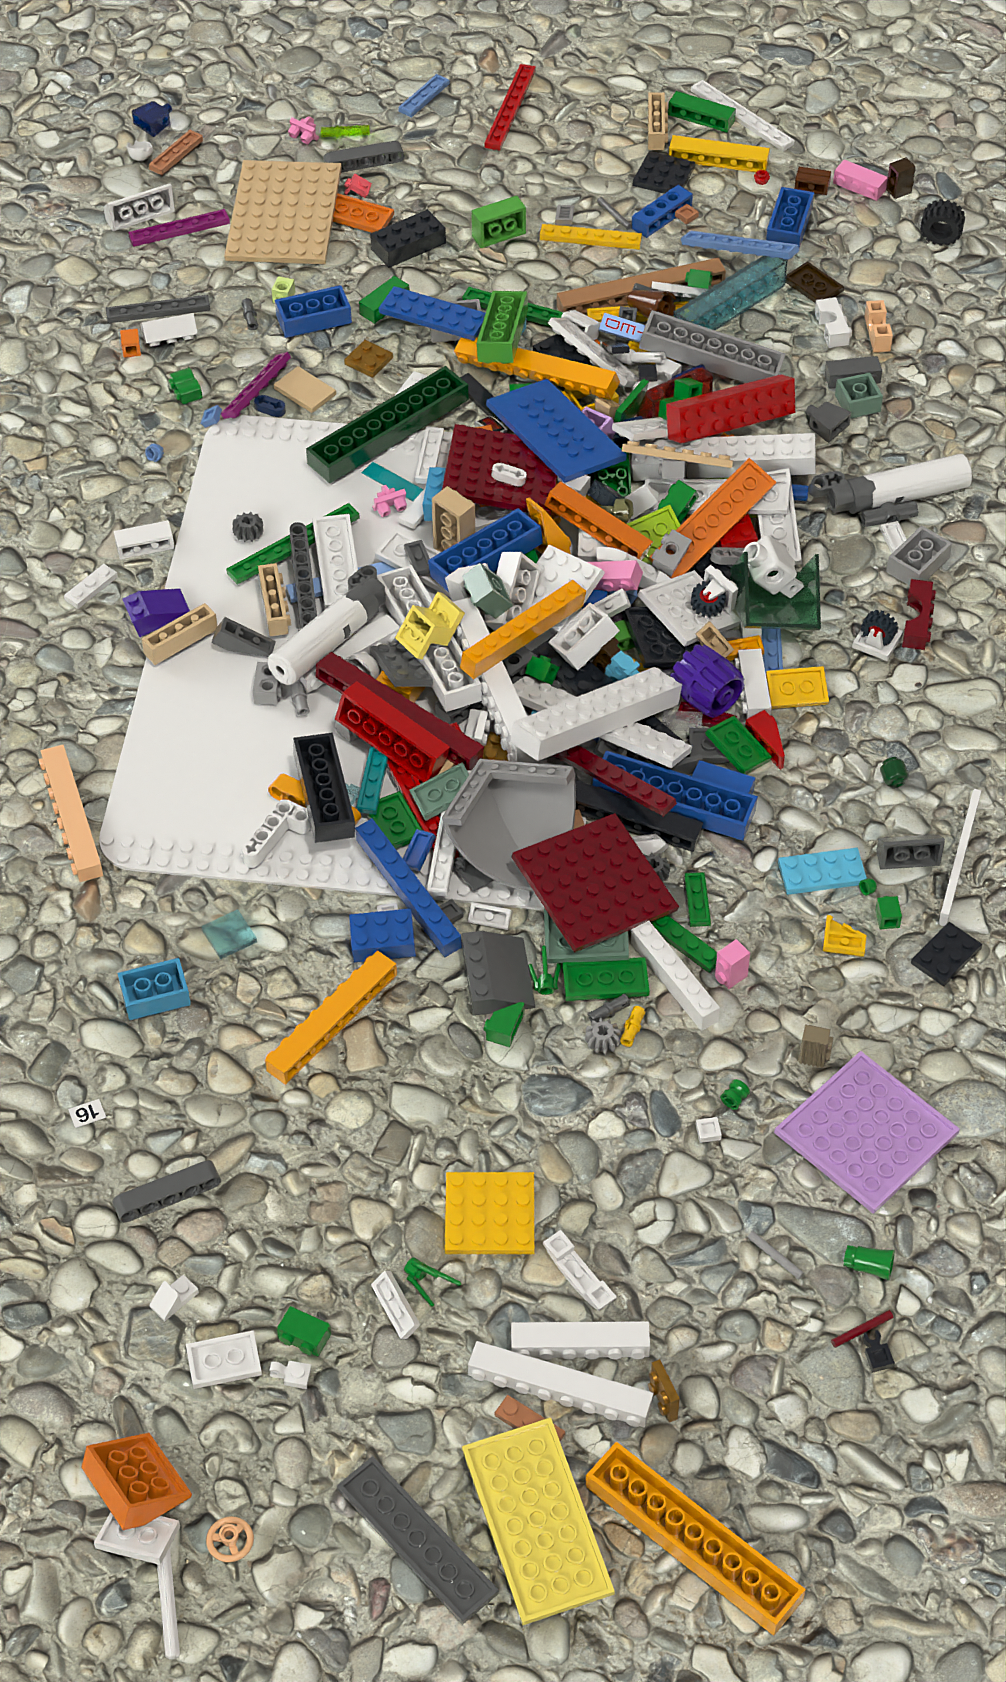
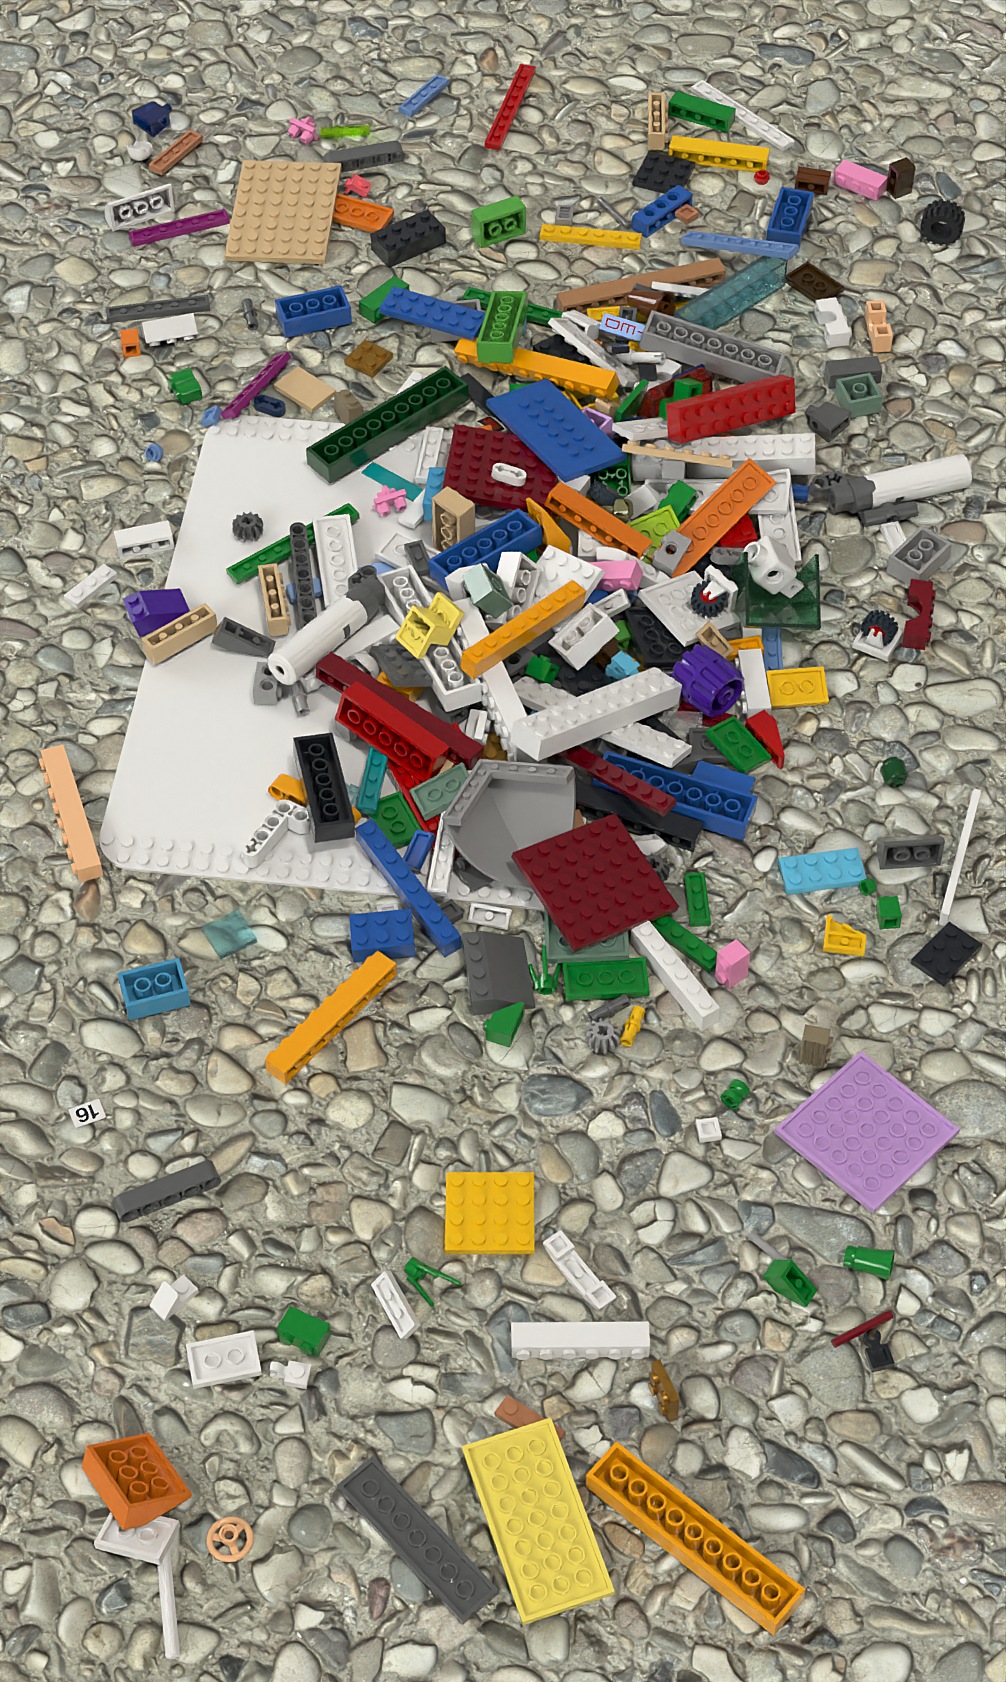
(283, 288): yellowish green brick -> none
(347, 406): none -> dark tan brick
(560, 1384): white brick -> none
(699, 278): green brick -> none
(790, 1282): none -> green slope

